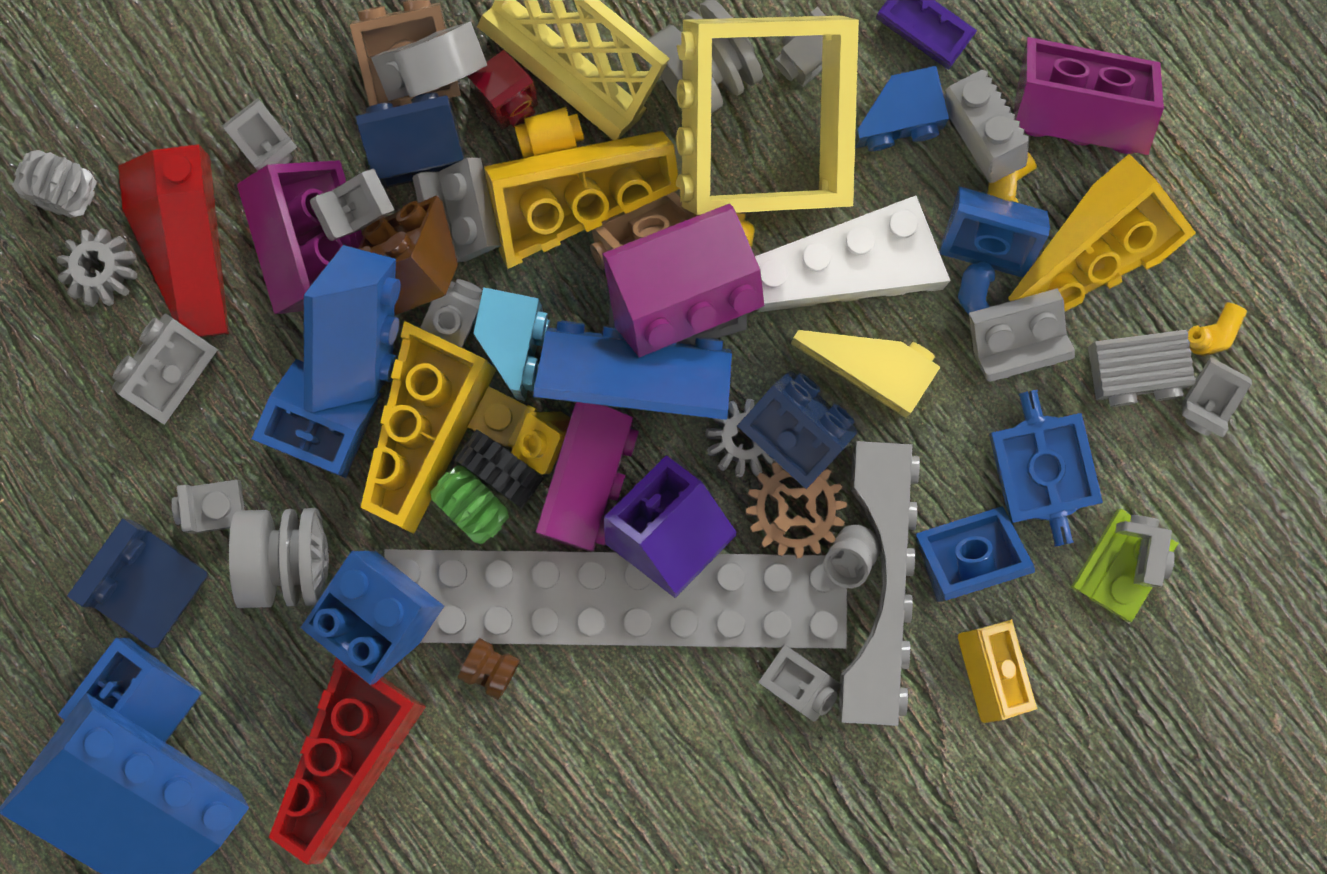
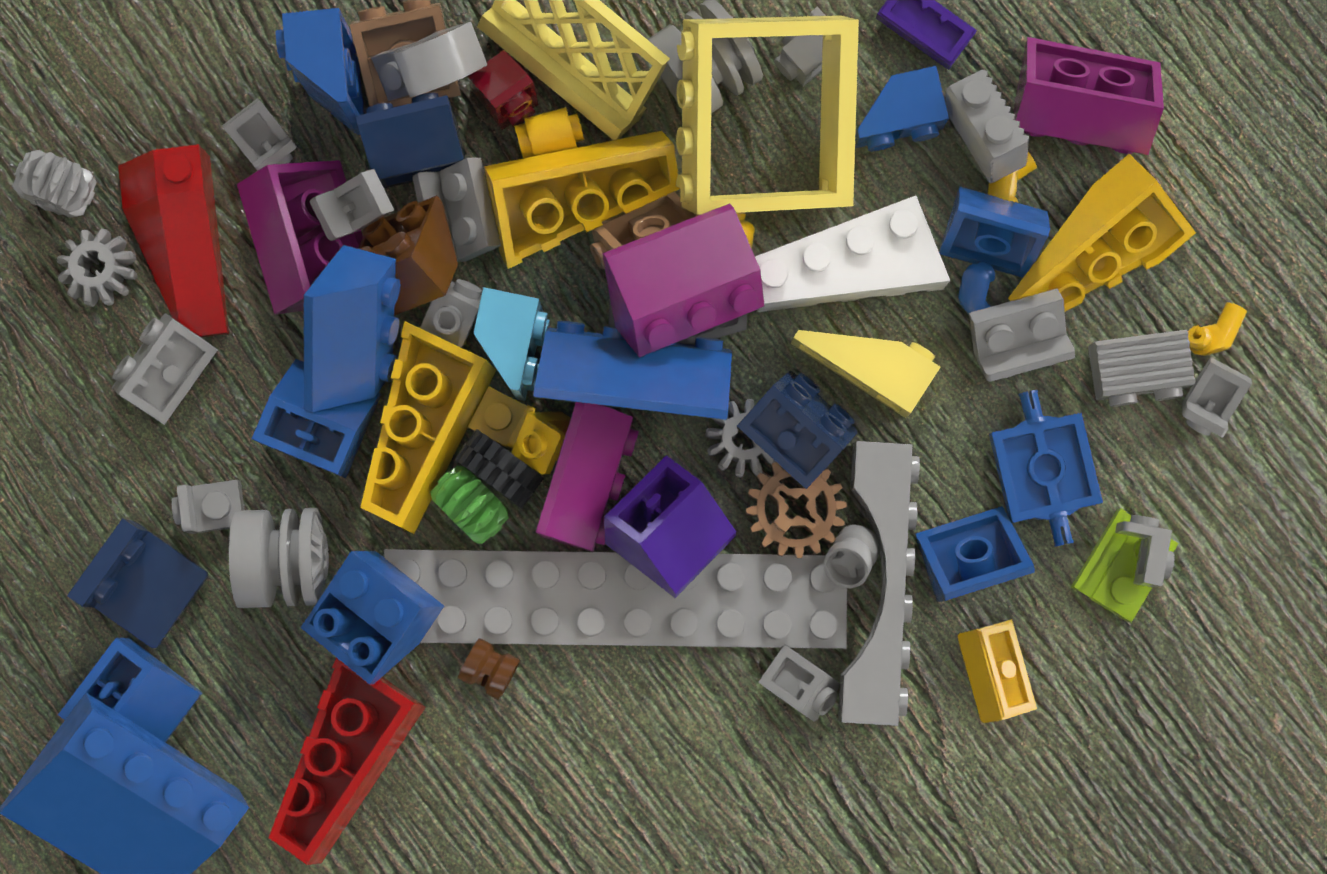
(324, 61): none -> blue slope

